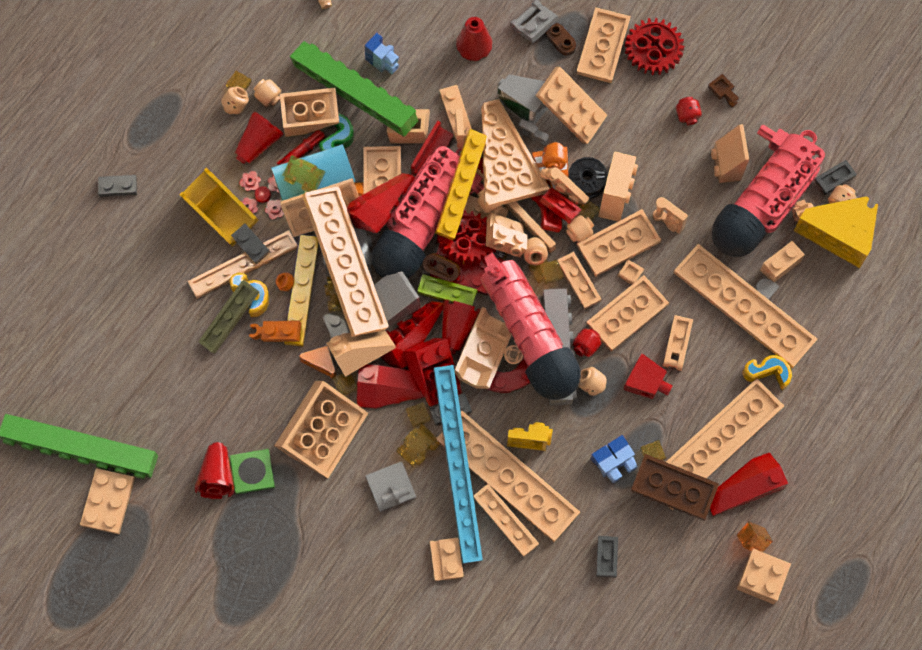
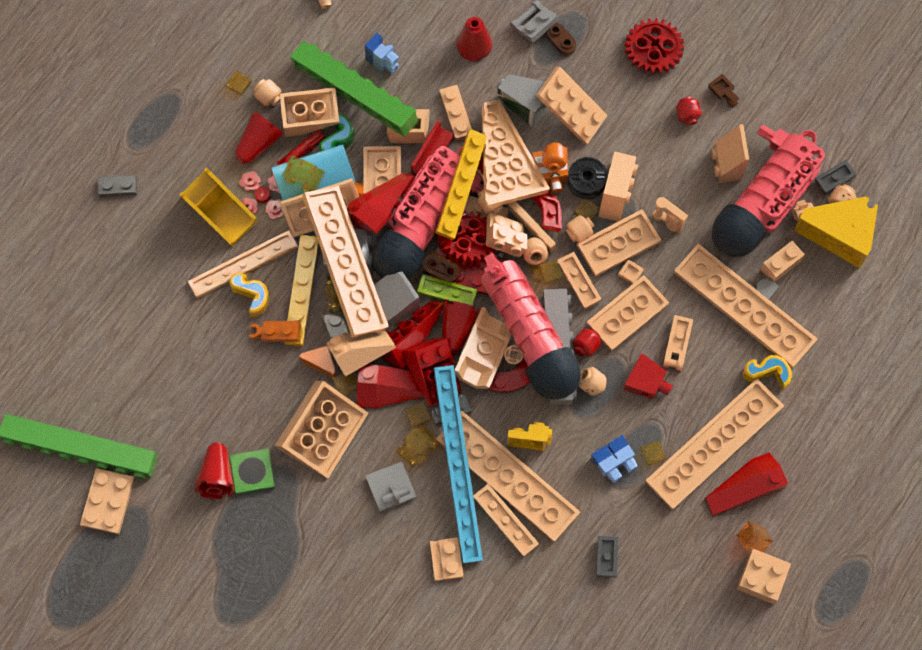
(228, 316): olive plate -> none
(235, 100): light nougat head -> none
(250, 243): dark grey plate -> none
(285, 281): orange plate -> none
(459, 128): light nougat tile -> none
(531, 131): light grey plate -> none
(560, 205): red plate -> none
(564, 185): light nougat plate -> none
(603, 45): light nougat plate -> none
(674, 487): reddish brown plate -> none

